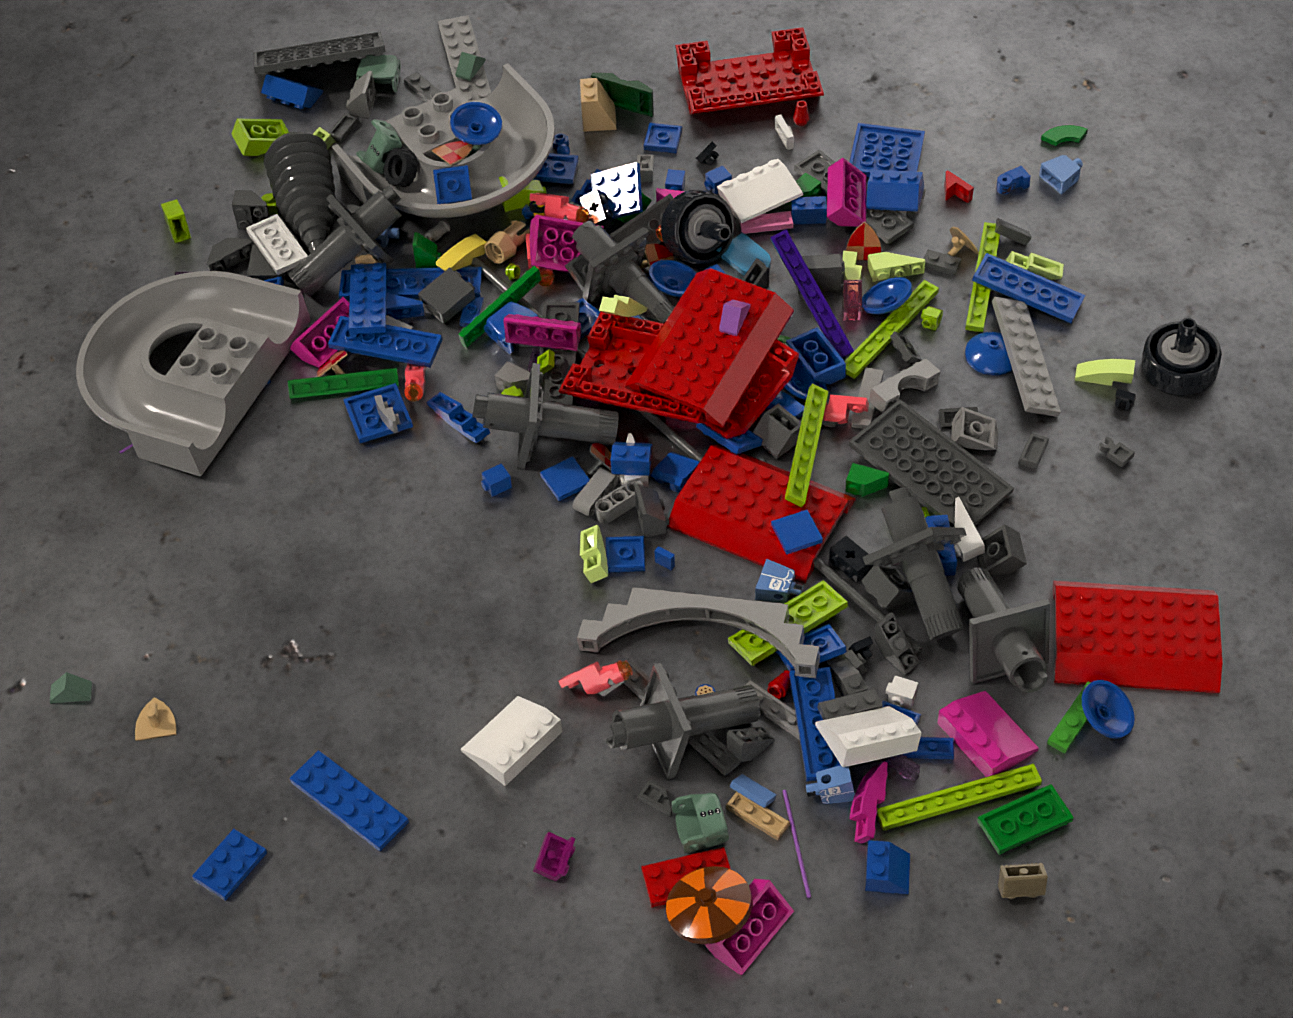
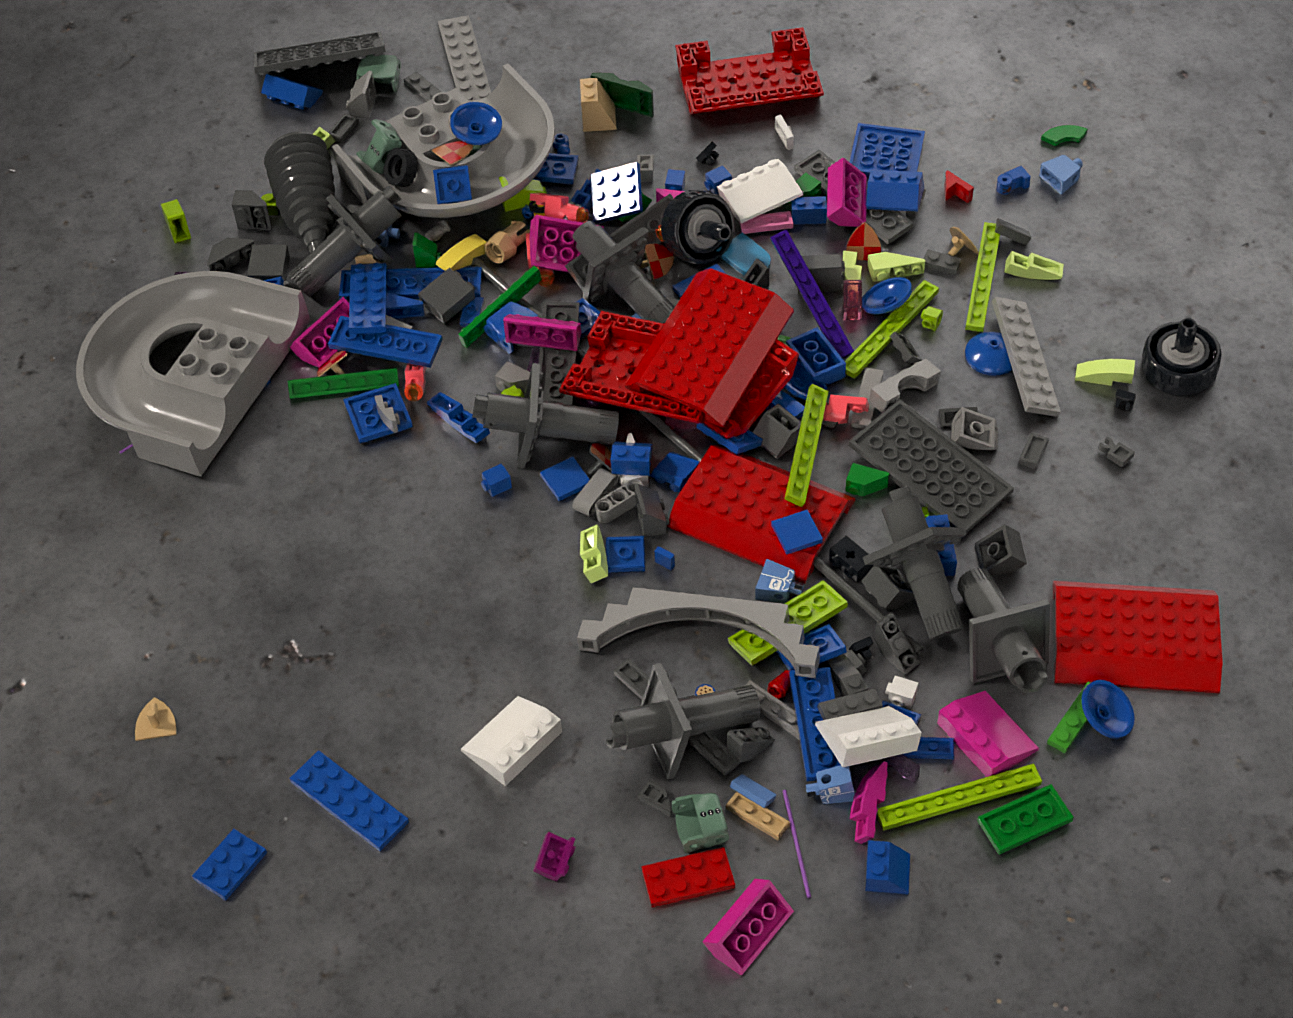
(70, 689): sand green slope -> none
(257, 135): lime slope -> none
(277, 244): white plate -> none
(469, 65): sand green slope -> none
(512, 271): lime plate -> none
(546, 361): lime plate -> none
(598, 208): brick -> none
(599, 680): coral plate -> none
(621, 306): yellowish green slope -> none
(662, 138): blue tile -> none
(671, 277): blue dish -> none
(709, 905): dish -> none
(733, 316): medium lavender slope -> none
(801, 114): red cone -> none
(971, 544): white slope -> none
(1022, 880): dark tan brick -> none
(1028, 288): blue plate -> none

